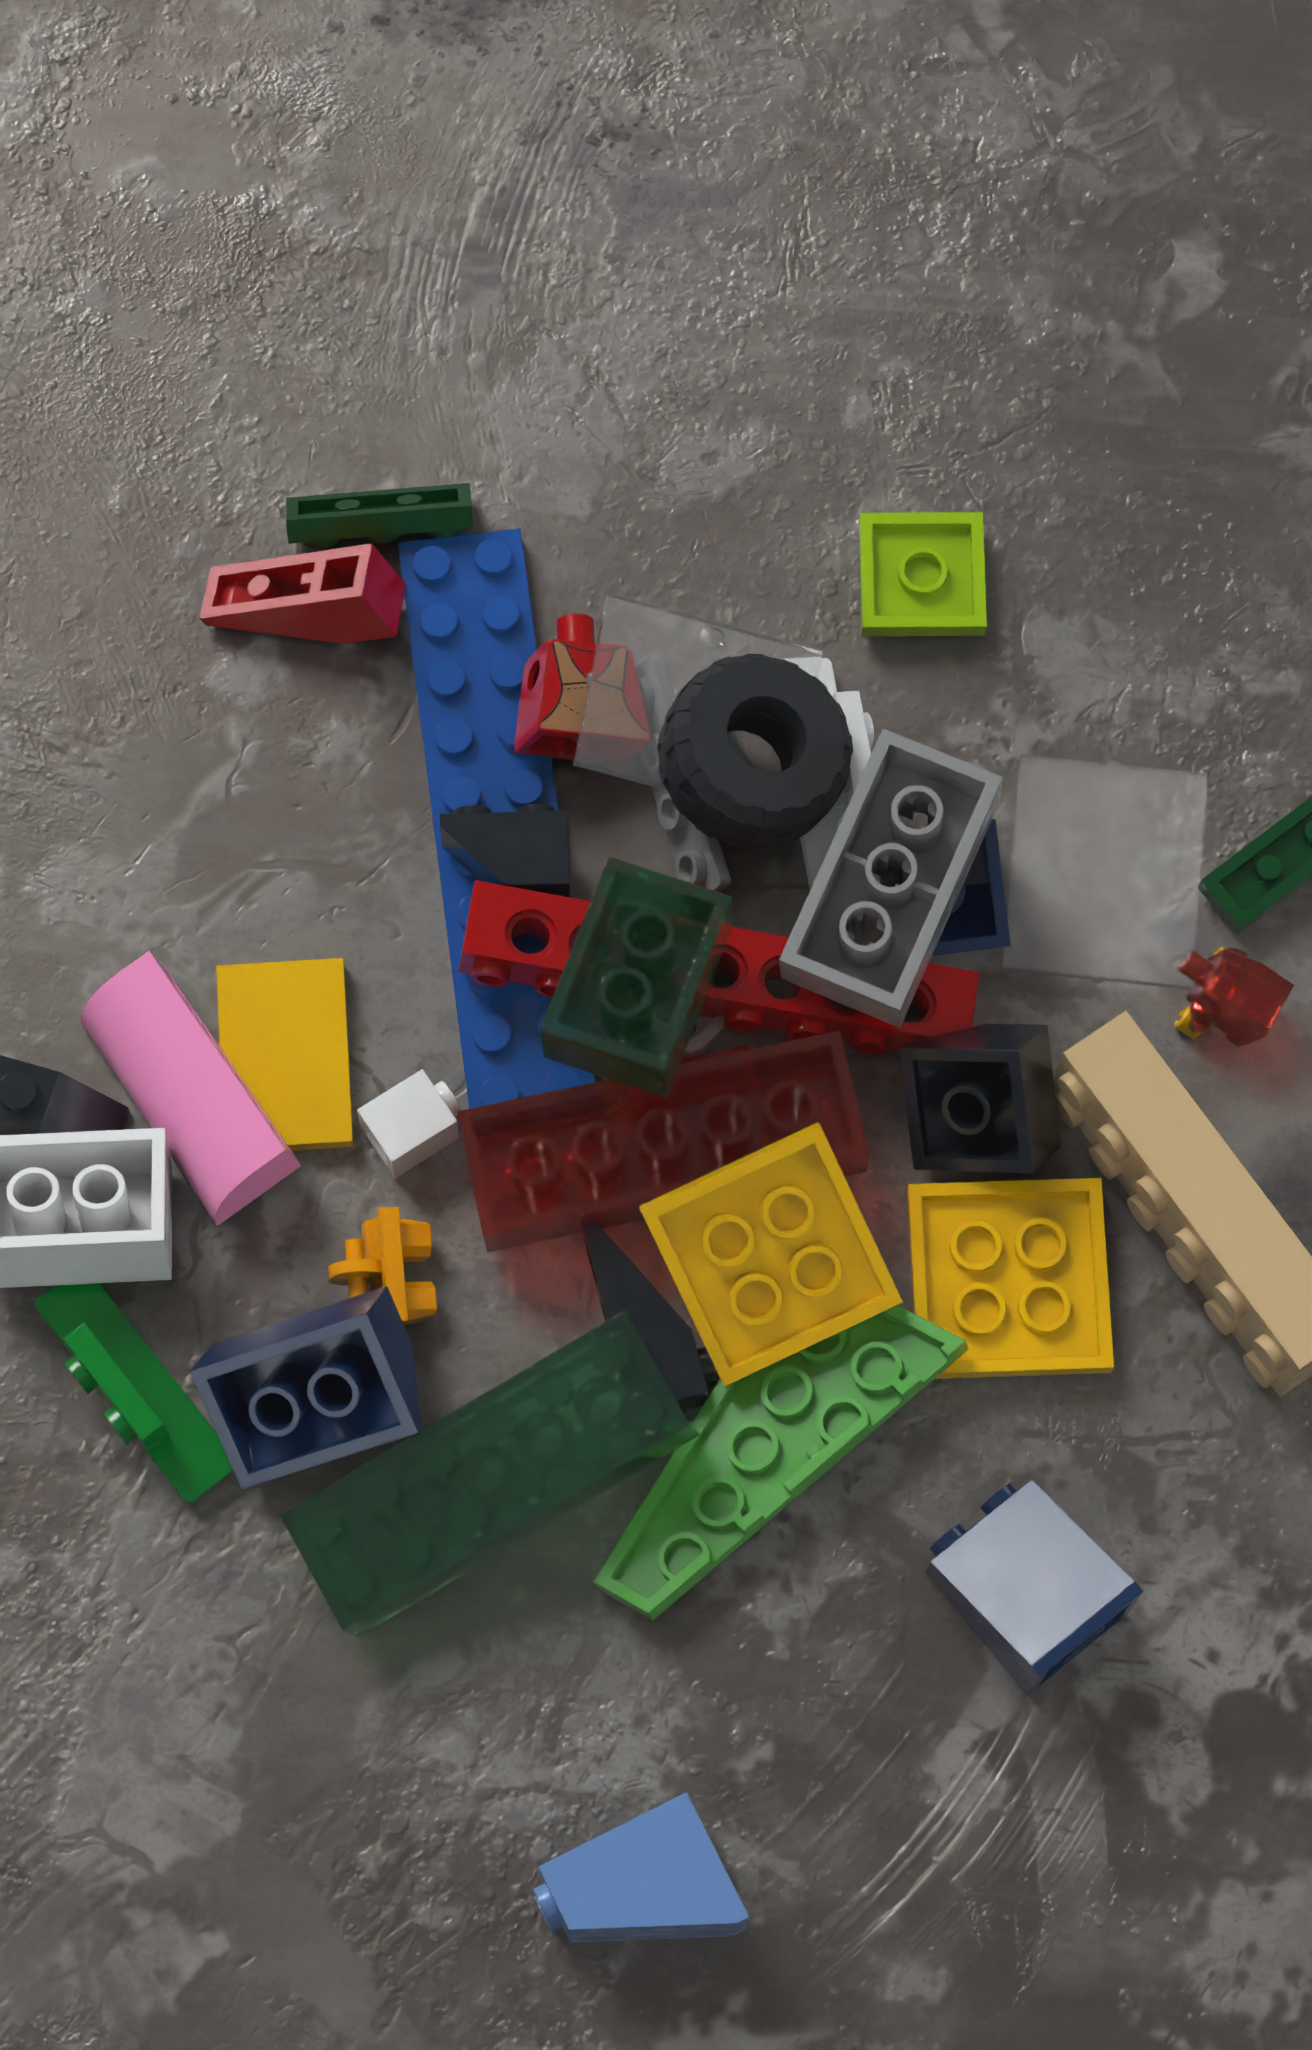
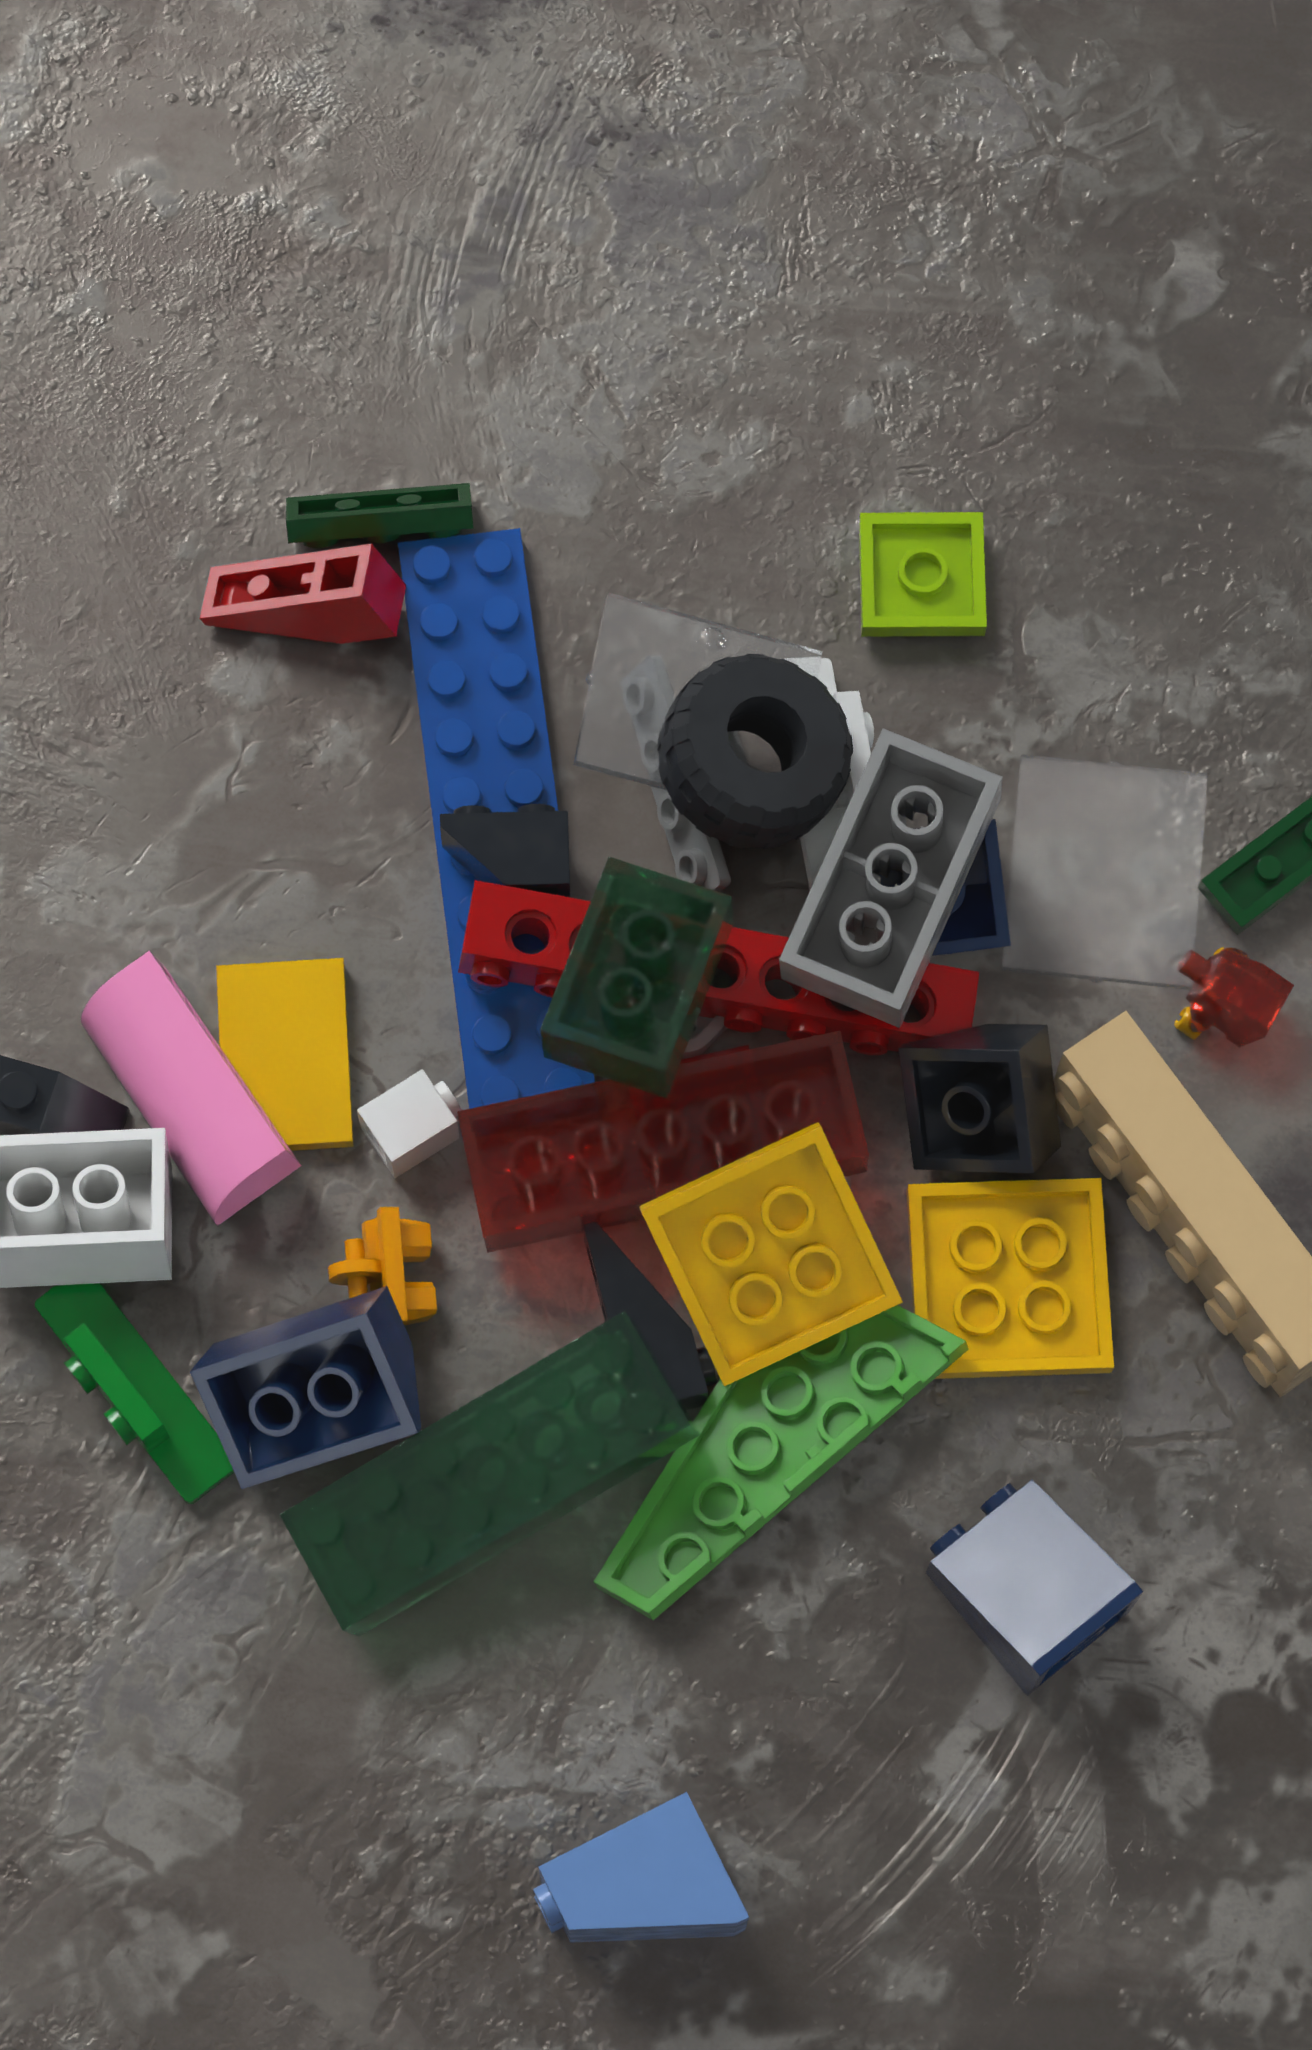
(556, 690): red torso -> none

